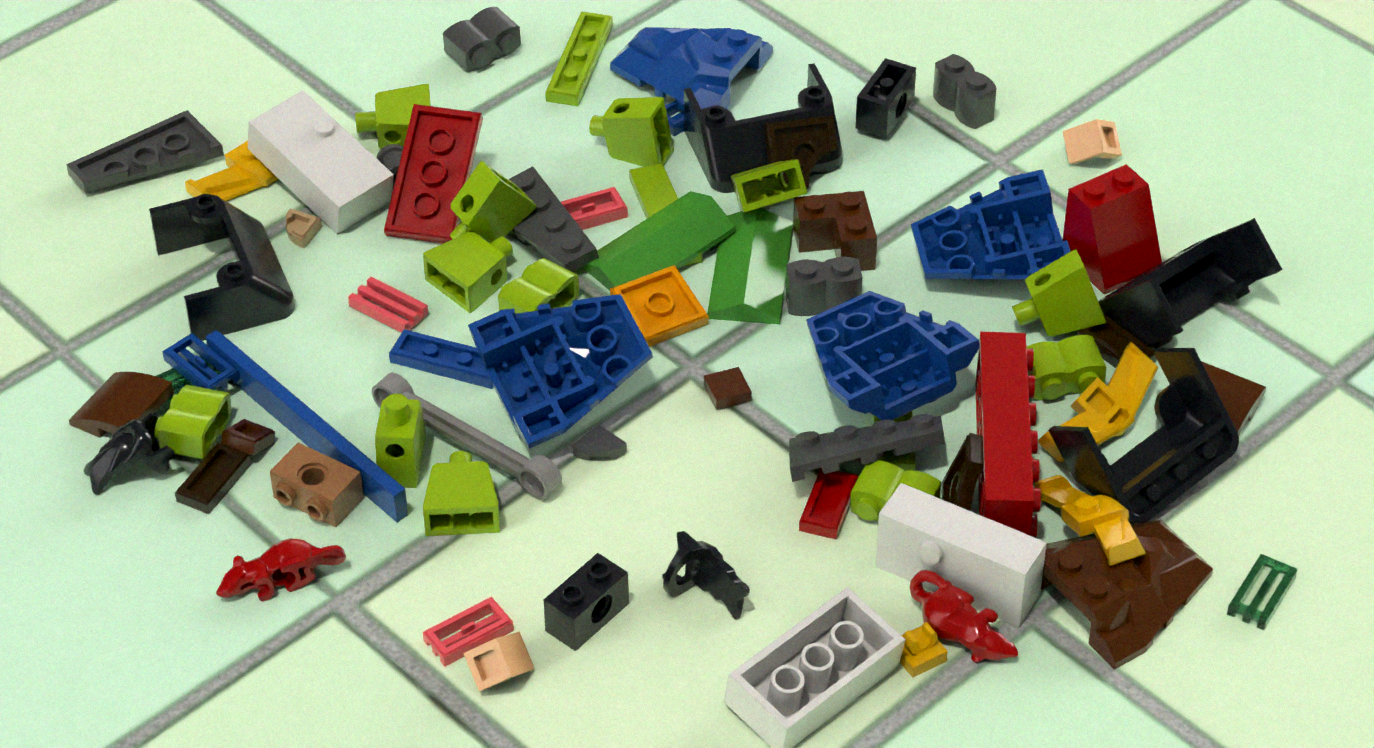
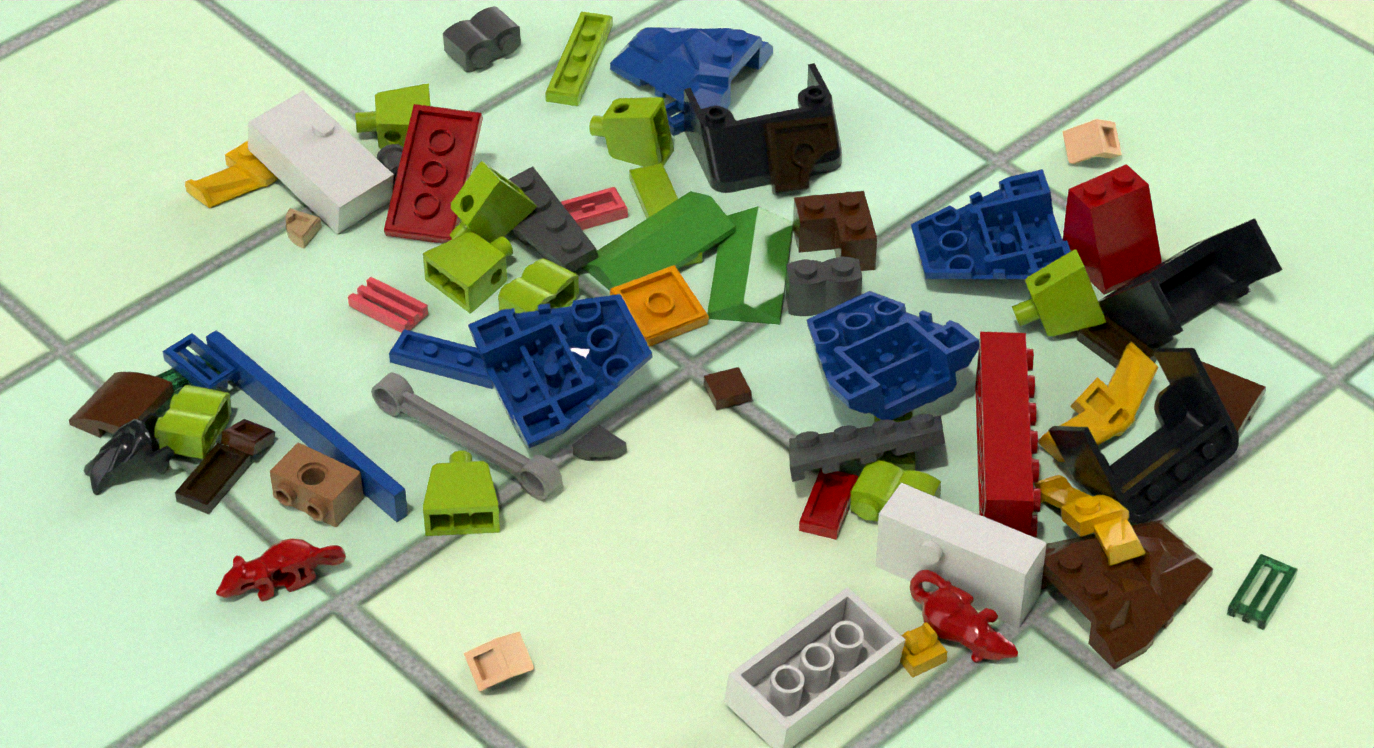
(154, 150): dark grey wing -> none
(248, 290): black windscreen -> none
(400, 424): lime torso -> none
(471, 633): coral tile -> none
(586, 601): black brick -> none
(707, 571): black hair -> none
(767, 185): lime torso -> none
(885, 98): black brick -> none
(963, 473): dark brown tile -> none
(964, 91): dark grey brick -> none
(1066, 366): lime brick -> none

